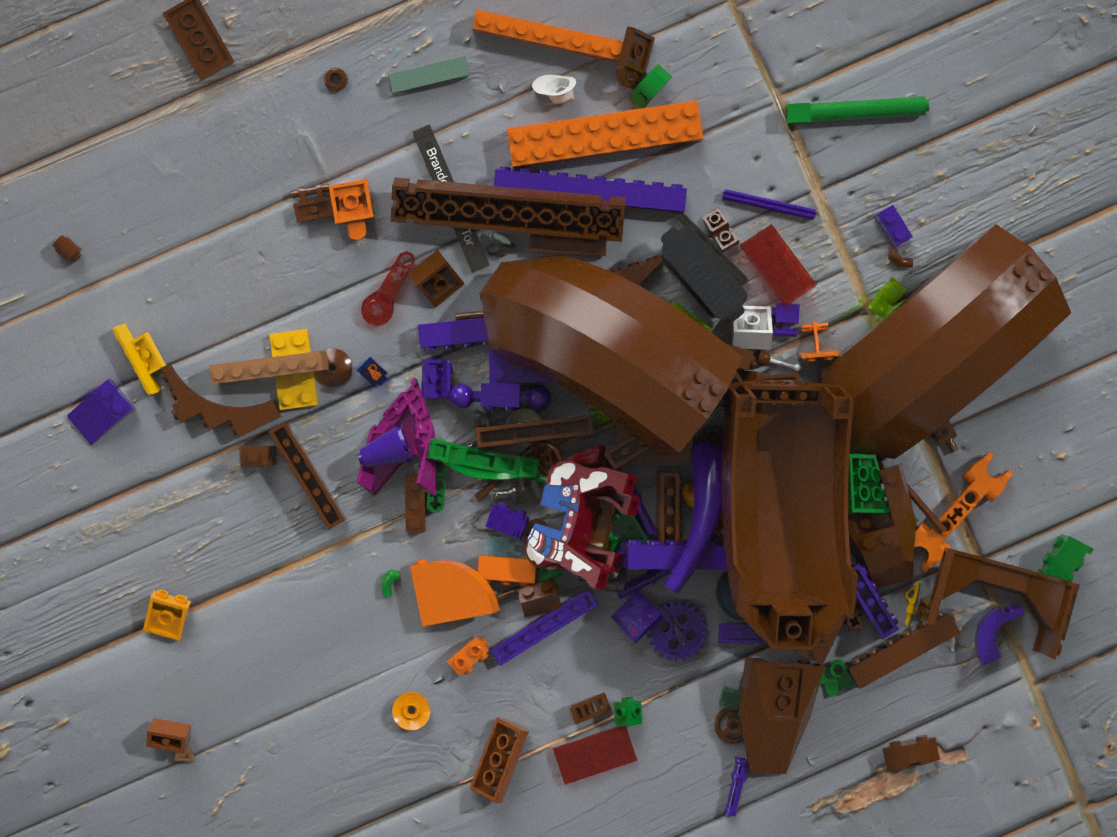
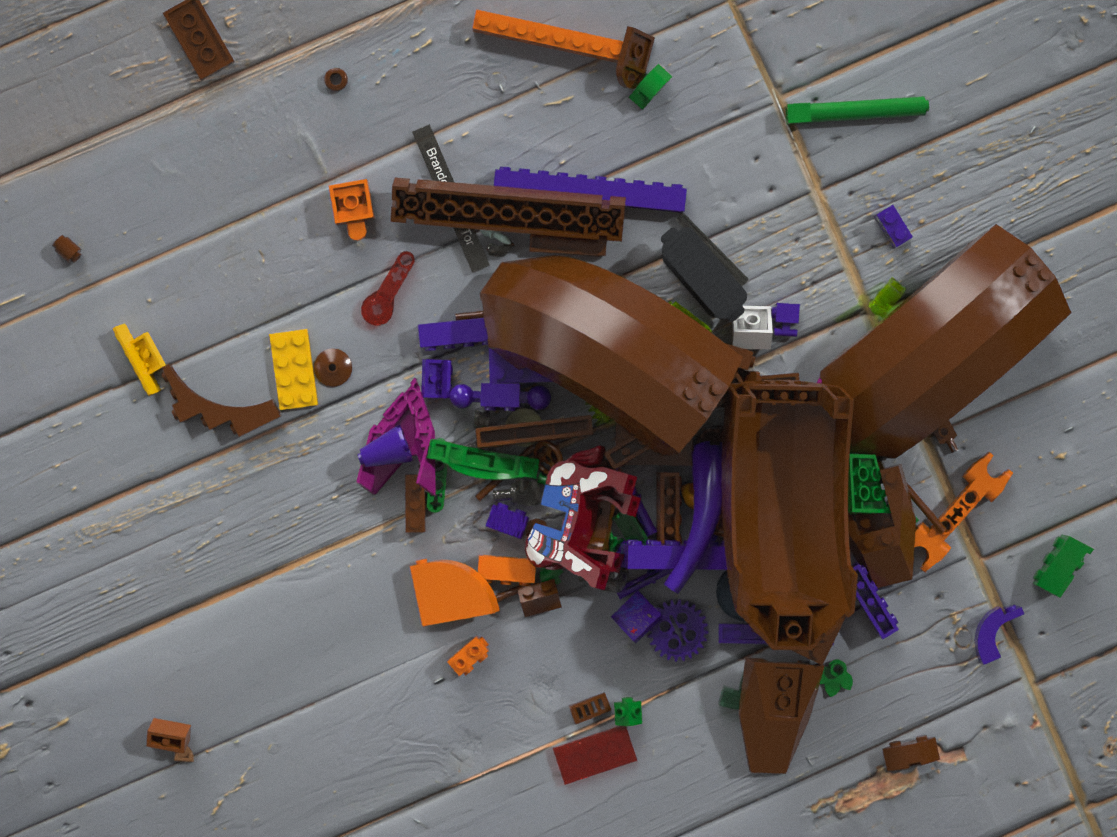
(101, 411): dark purple slope -> none
(166, 614): light orange plate -> none
(257, 455): reddish brown torso -> none
(268, 367): medium nougat brick -> none
(307, 475): reddish brown brick -> none
(315, 208): reddish brown plate -> none
(373, 372): slope -> none
(387, 581): green arm -> none
(408, 720): light orange dish -> none
(428, 75): sand green slope -> none
(436, 278): reddish brown slope -> none
(499, 760): dark orange brick -> none
(500, 546): clear light blue plate -> none
(543, 627): dark purple plate -> none
(556, 87): white piece -> none
(605, 134): orange brick -> none
(638, 272): reddish brown slope -> none
(721, 230): reddish brown slope -> none
(723, 734): reddish brown piece -> none
(741, 777): dark purple pin -> none
(764, 358): hinge -> none
(769, 204): dark purple axle -> none
(778, 265): clear red plate -> none
(811, 356): orange plate -> none
(854, 626): reddish brown gear -> none
(897, 260): reddish brown arm -> none
(902, 650): reddish brown brick -> none
(911, 602): yellow hand -> none
(1046, 596): reddish brown panel -> none

